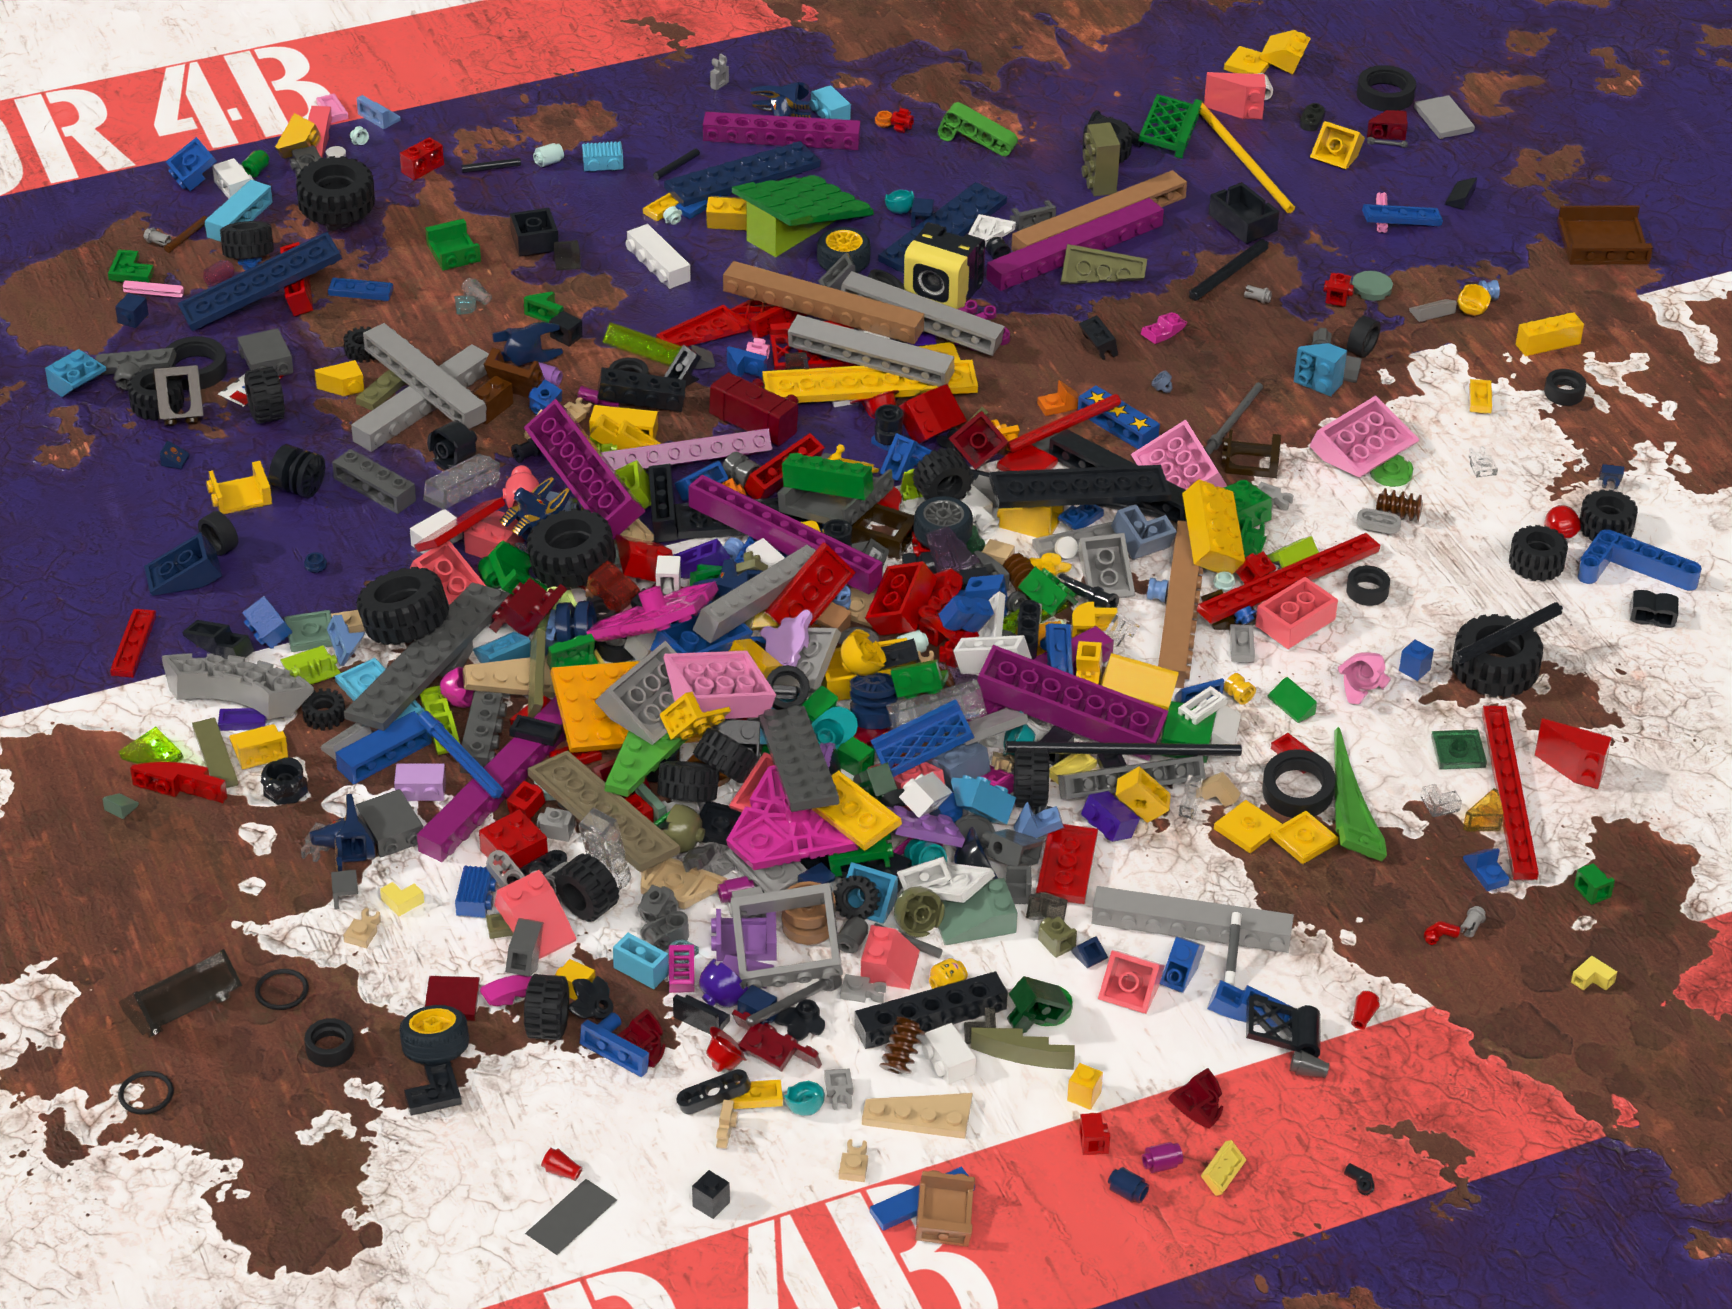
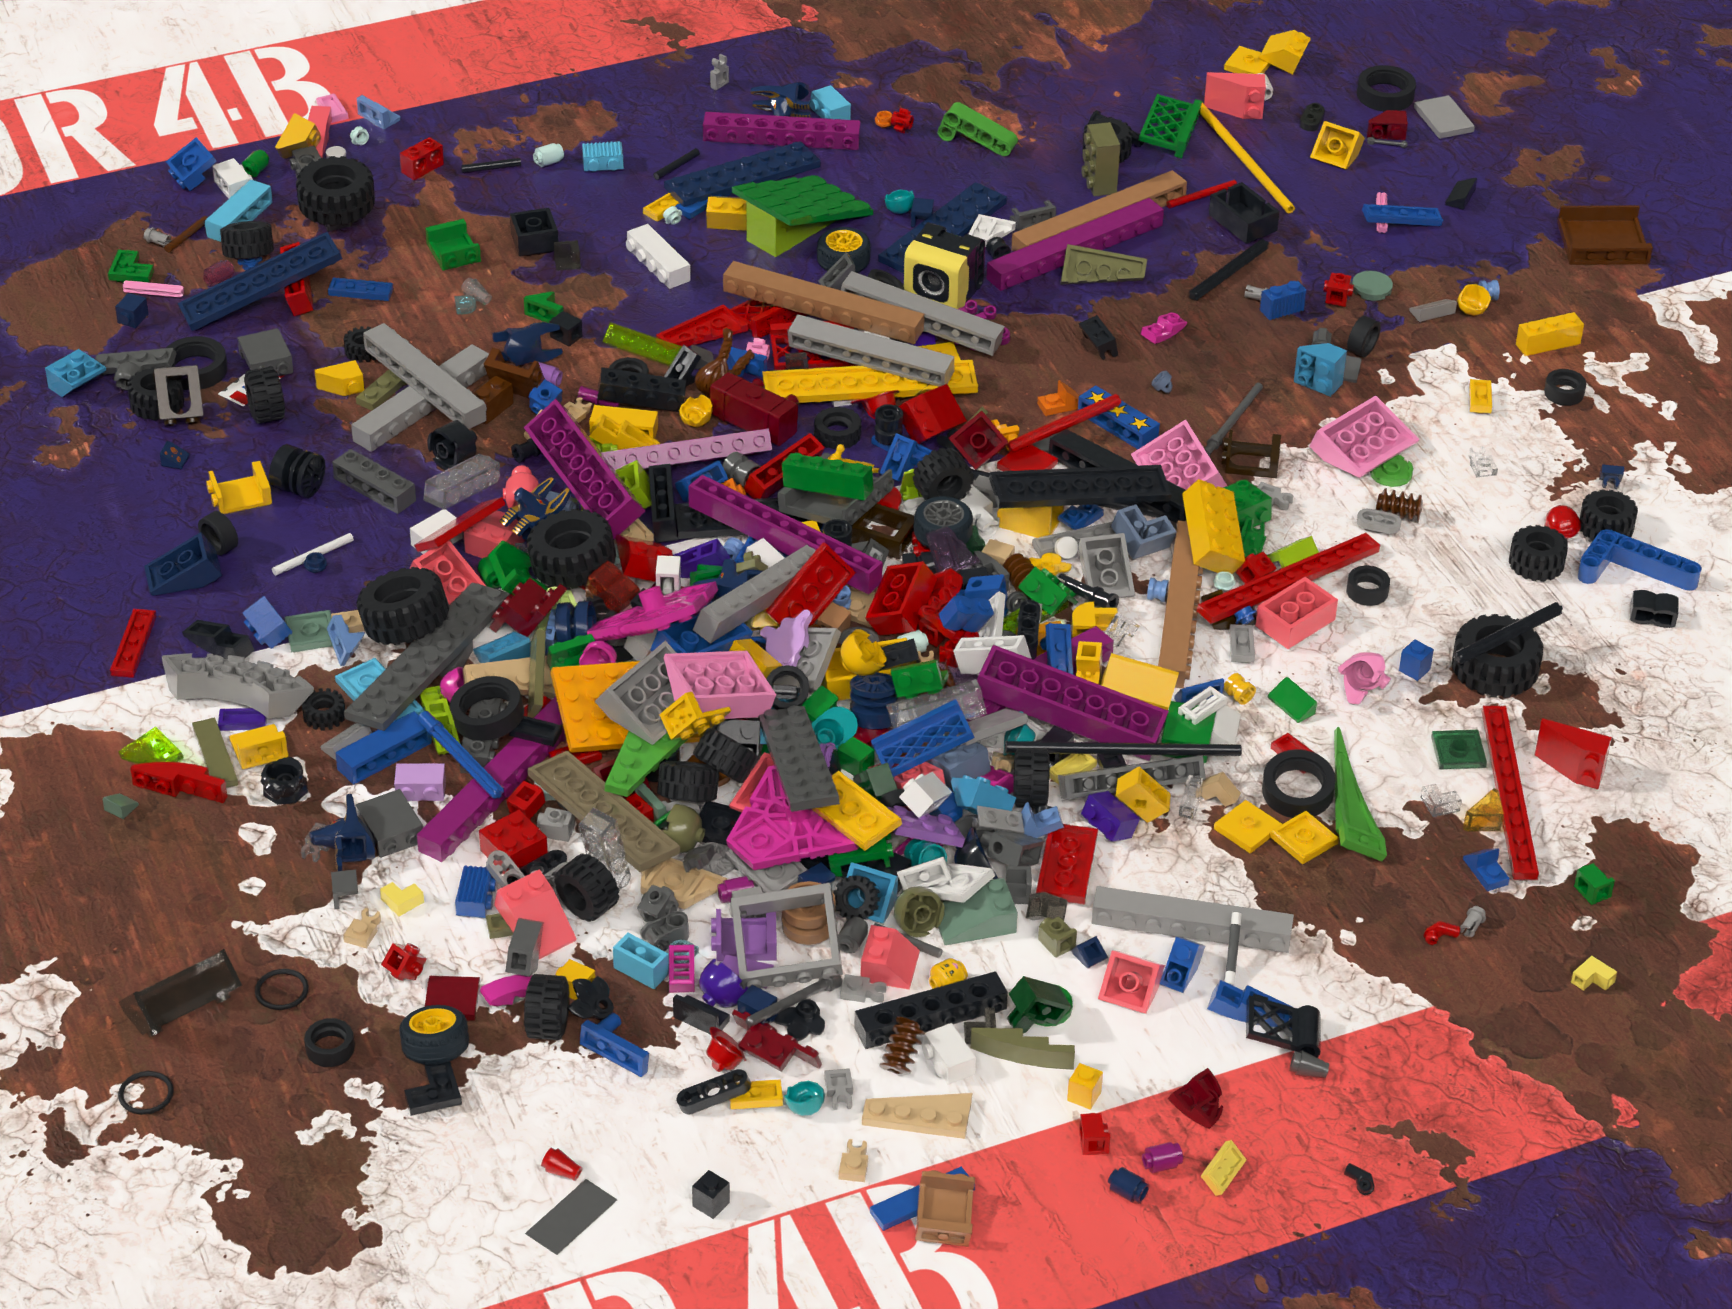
(292, 563): none -> white bar
(312, 665): lime hinge -> none
(404, 961): none -> red brick
(493, 726): none -> black tyre
(598, 653): none -> dark pink hair
(645, 1033): dark red brick -> none
(696, 411): none -> yellow hair
(717, 368): none -> reddish brown hair
(727, 1120): tan plate -> none
(841, 417): none -> black tyre
(998, 819): none -> light grey hinge
(1199, 194): none -> red bar
(1283, 300): none -> blue brick
(1365, 1007): red cone -> none

